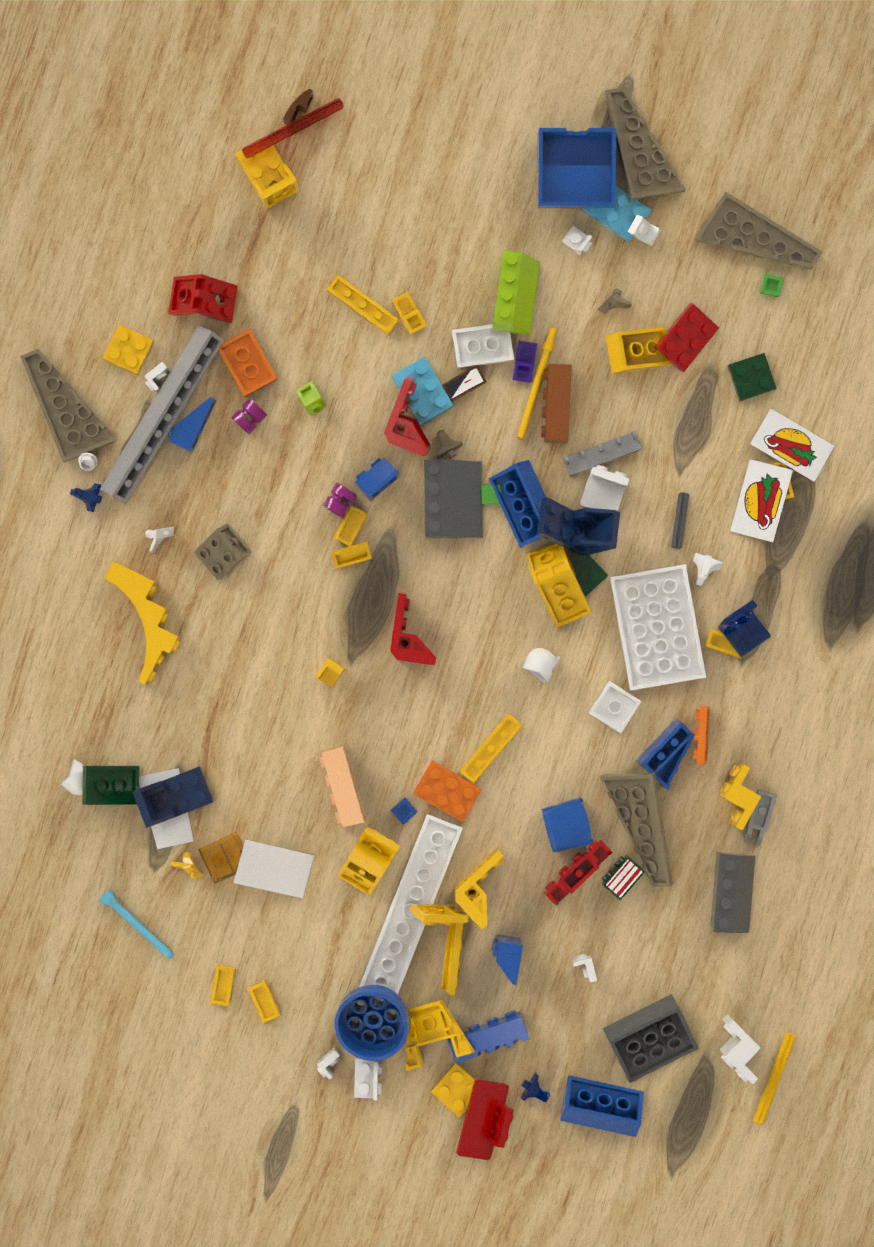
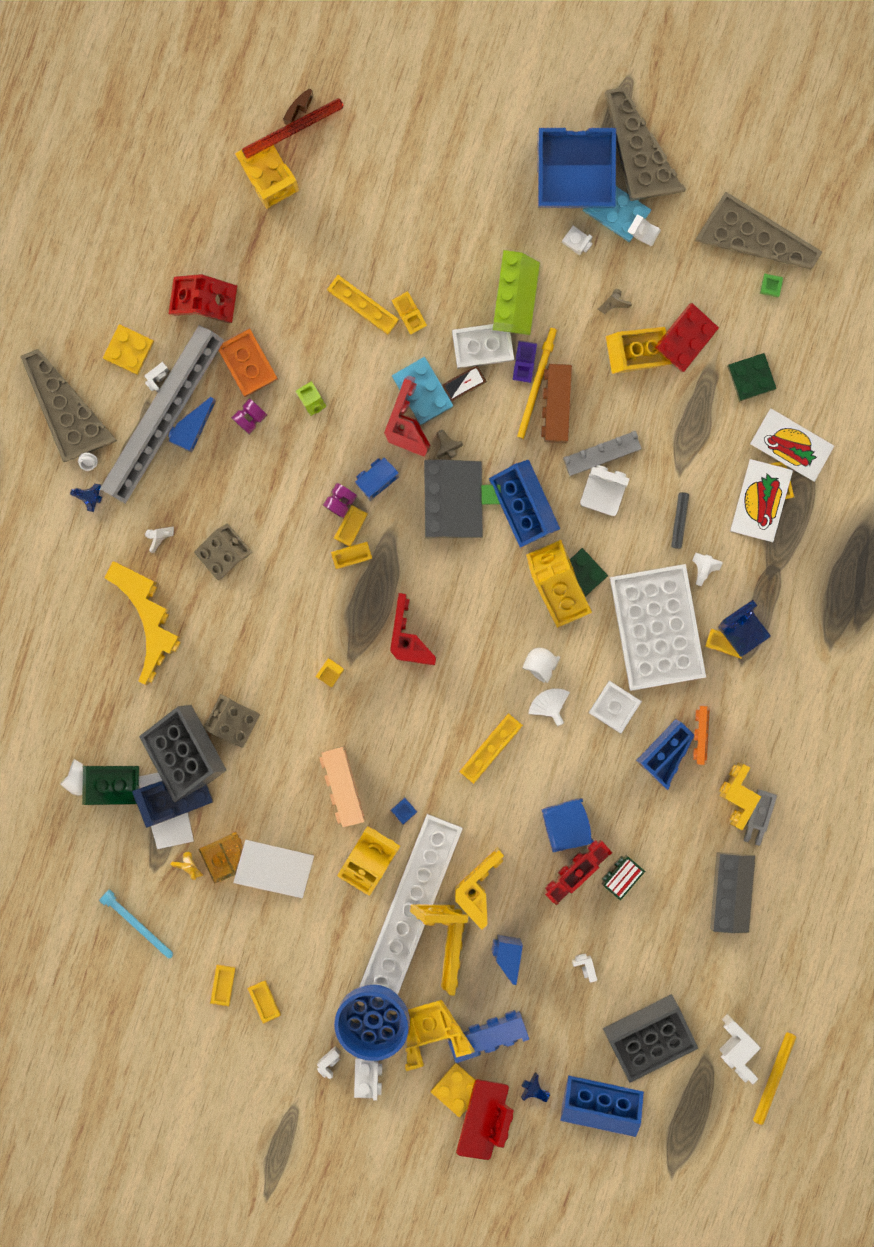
(182, 752): none -> dark grey slope
(231, 721): none -> dark tan bracket
(447, 791): orange plate -> none
(549, 704): none -> white hand
(580, 531): dark blue bracket -> none
(641, 816): dark tan wing -> none

